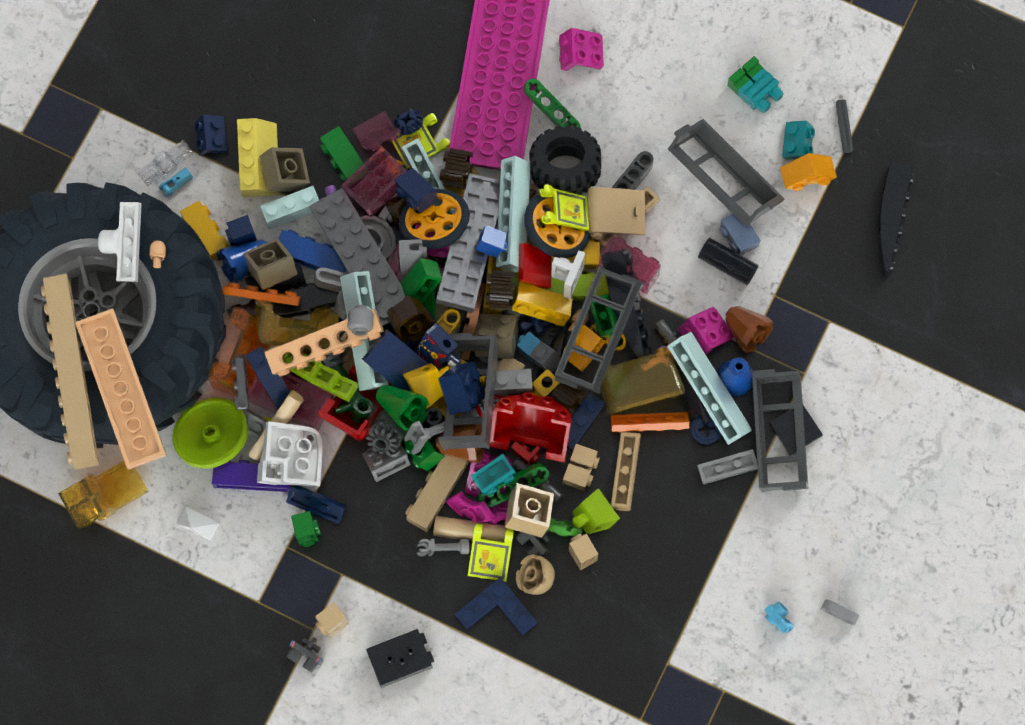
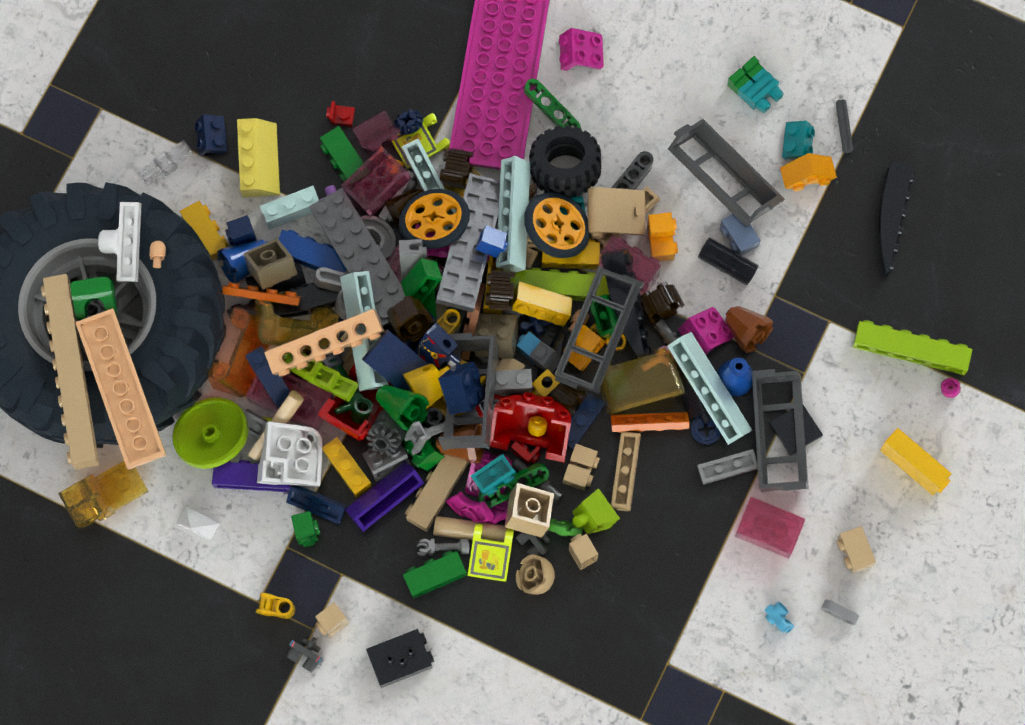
(92, 289): none -> green piece
(178, 180): medium azure bar -> none
(241, 382): dark grey hinge -> none
(271, 606): none -> yellow piece
(284, 169): dark tan brick -> none
(340, 115): none -> red bracket
(346, 467): none -> yellow brick
(360, 320): light grey head -> none
(384, 496): none -> dark purple brick
(415, 190): dark blue brick -> none
(434, 574): none -> green brick
(497, 594): dark blue plate -> none
(534, 266): red tile -> none
(537, 426): none -> yellow piece
(568, 272): white bracket -> none
(569, 209): neon yellow flag -> none
(660, 234): none -> light orange brick
(661, 302): none -> dark brown brick
(770, 527): none -> clear pink brick
(856, 549): none -> tan piece
(912, 348): none -> lime brick
(916, 462): none -> yellow brick
(950, 387): none -> dark pink tile

